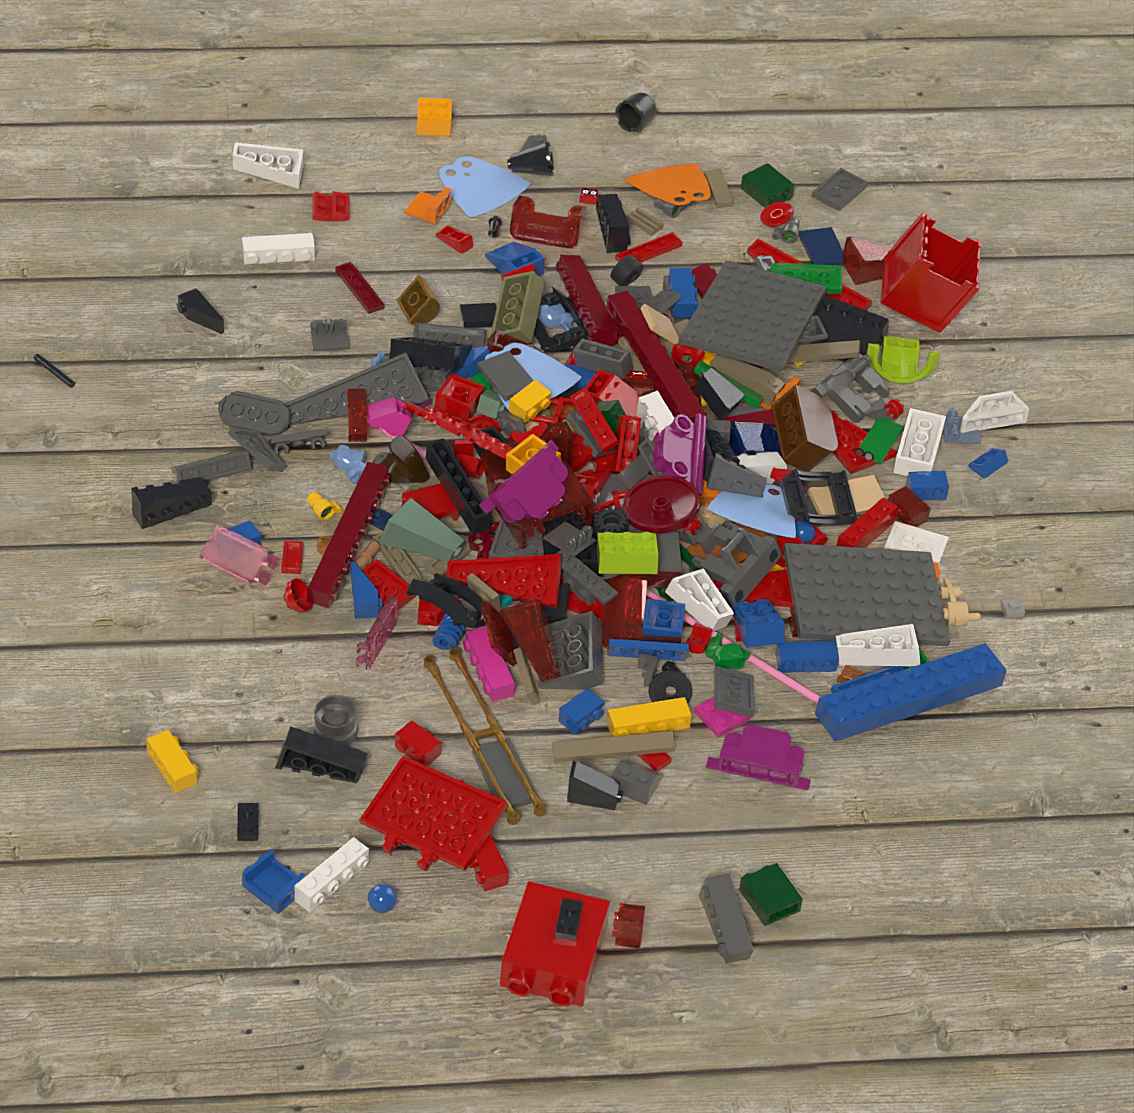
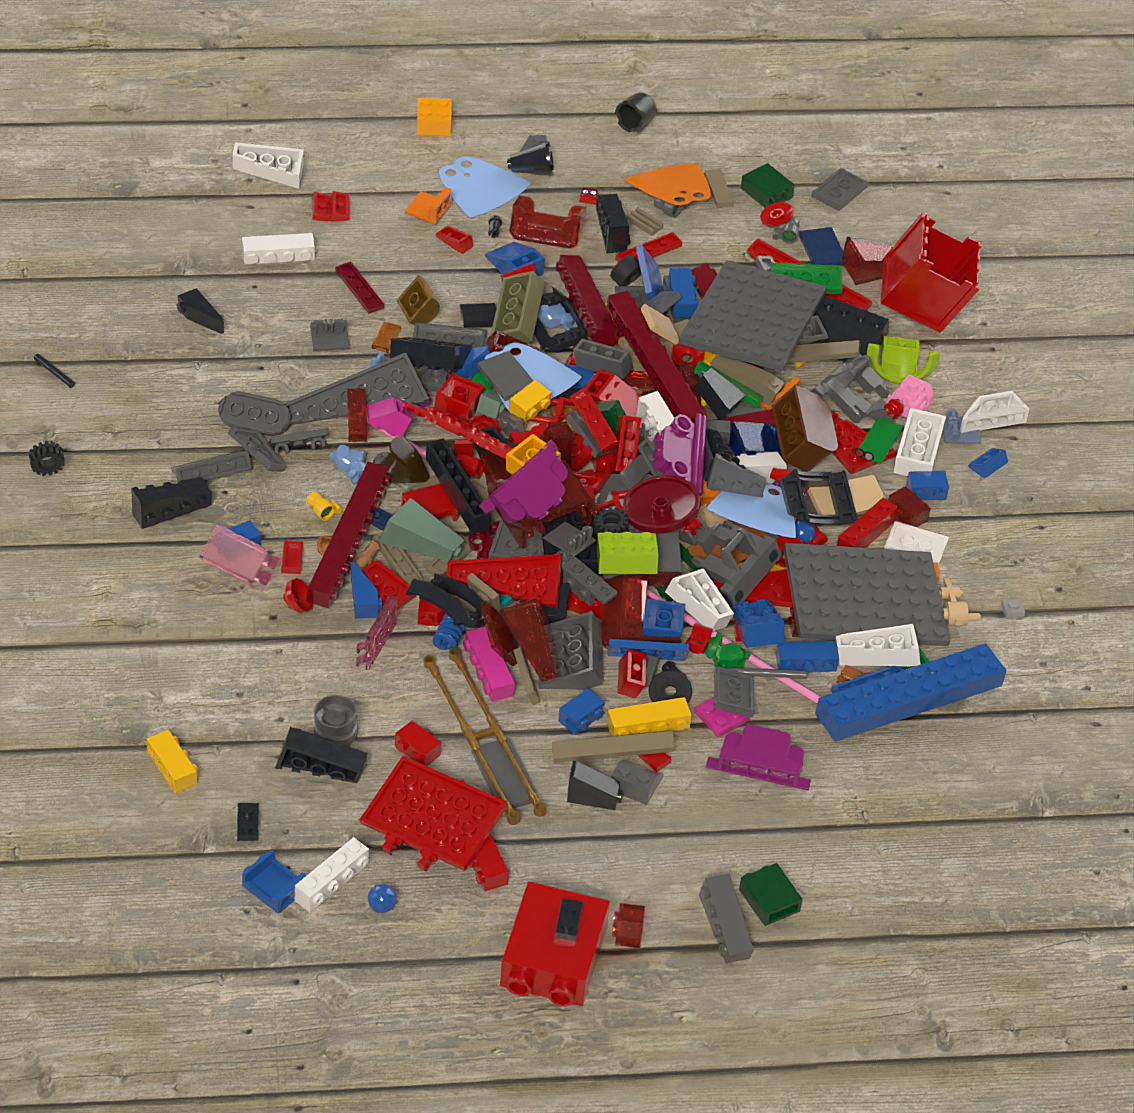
(46, 450): none -> black tyre
(383, 338): none -> clear orange tile
(631, 673): none -> red brick
(650, 273): none -> blue tile
(772, 672): none -> dark grey bar
(913, 394): none -> bright pink brick

